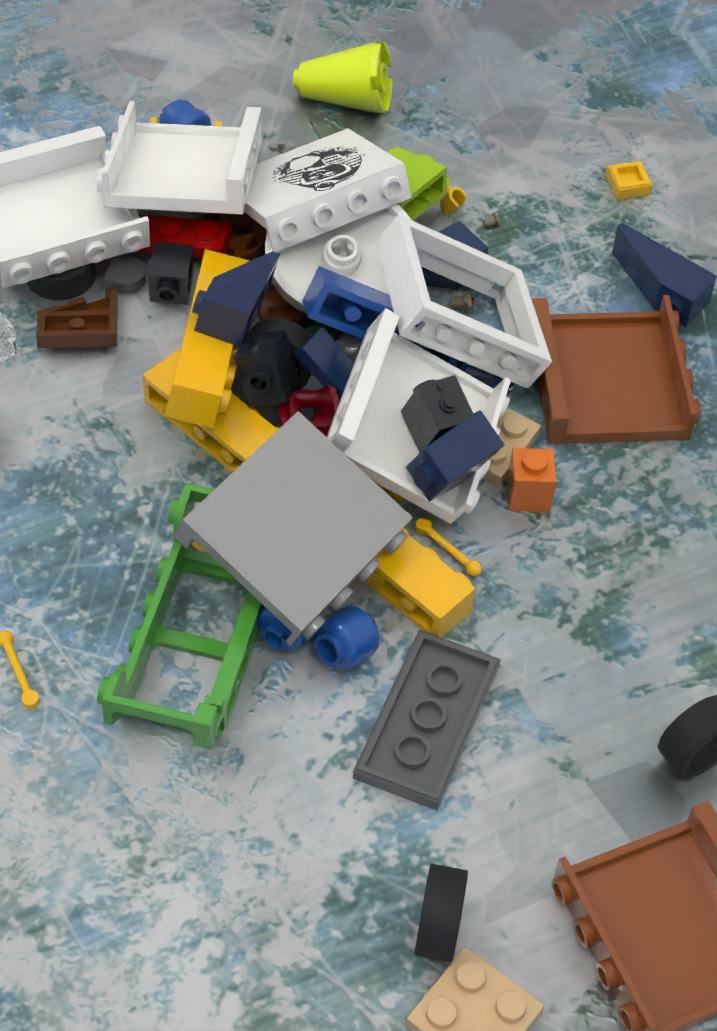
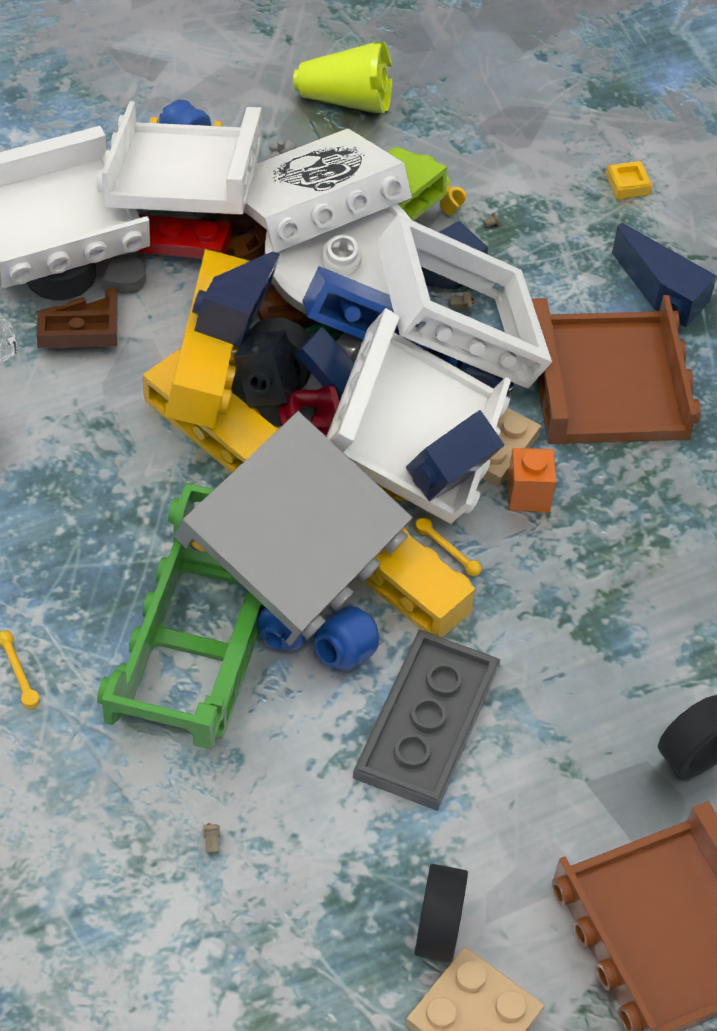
(171, 273): black brick -> none
(211, 833): none -> dark tan piece
(435, 410): black head -> none

